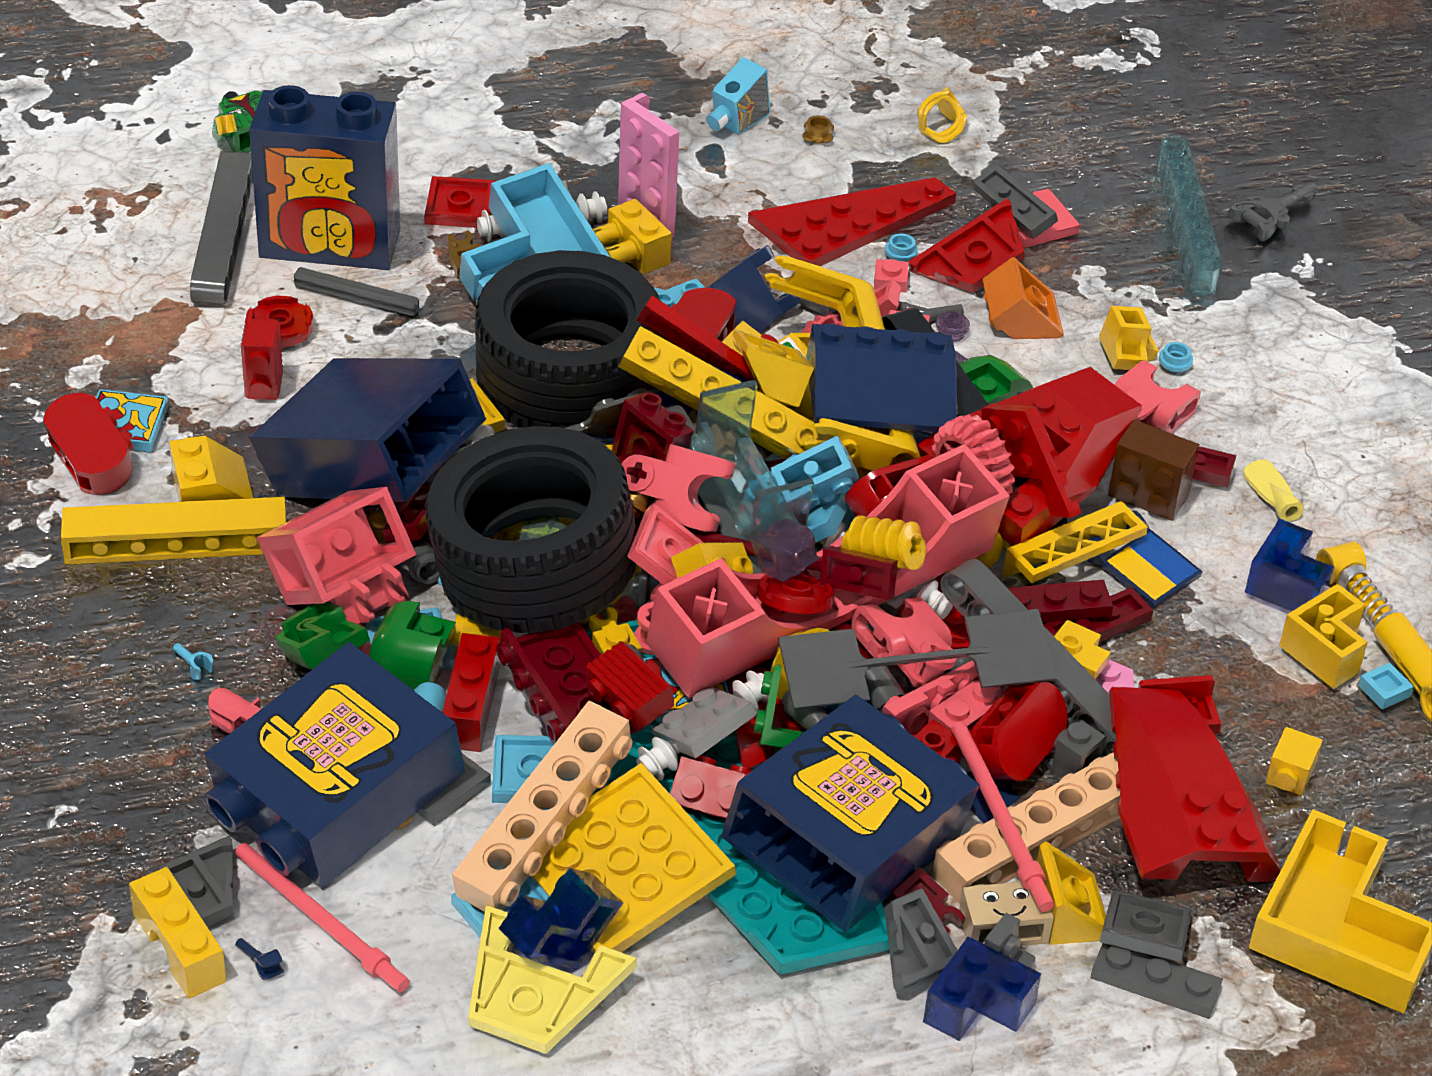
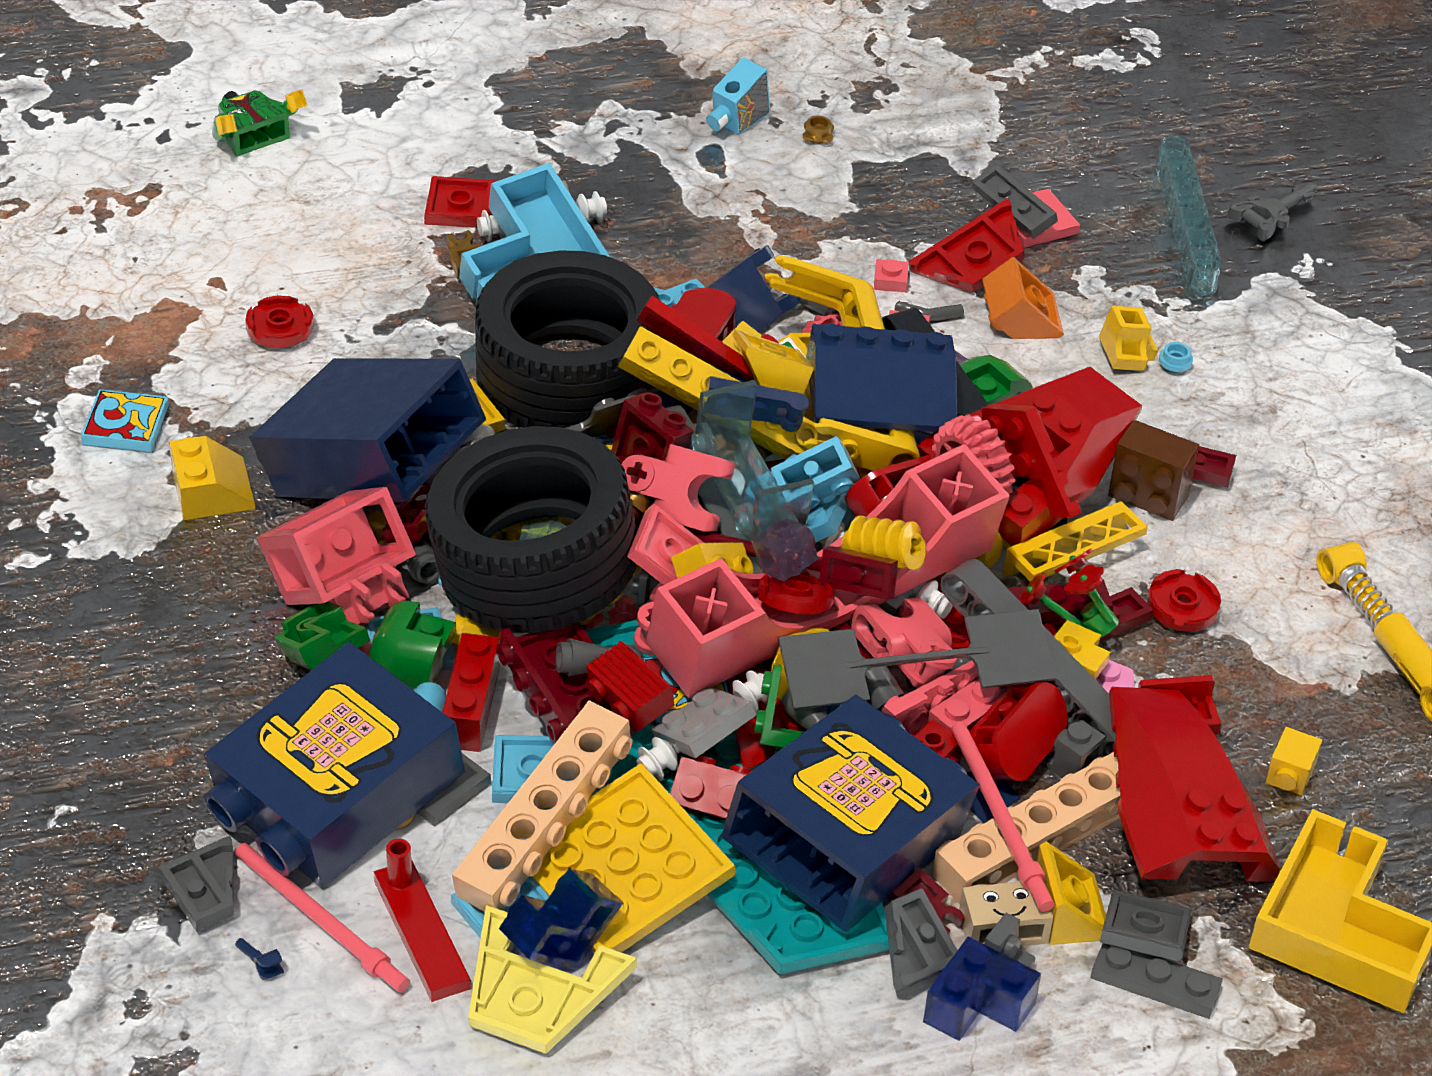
(89, 443): red brick -> none
(168, 529): yellow brick -> none
(169, 916): yellow arch -> none
(195, 660): medium azure hand -> none
(222, 229): dark grey beam -> none
(230, 710): coral arm -> none
(262, 359): red brick -> none
(325, 178): brick -> none
(356, 291): dark grey axle -> none
(420, 924): none -> red piece
(575, 655): none -> dark grey cone
(607, 632): yellow plate -> none
(636, 237): yellow brick -> none
(648, 160): bright pink bracket -> none
(772, 404): none -> dark blue plate
(839, 224): red wing -> none
(888, 297): coral plate -> none
(901, 247): medium azure plate -> none
(950, 108): yellow piece -> none
(953, 324): clear purple plate -> none
(1096, 614): none -> plant
(1149, 567): flag -> none
(1160, 406): coral piece -> none
(1184, 600): none -> red plate
(1273, 489): light yellow piece -> none
(1284, 572): clear blue brick -> none
(1325, 635): yellow brick -> none
(1385, 685): medium azure plate -> none

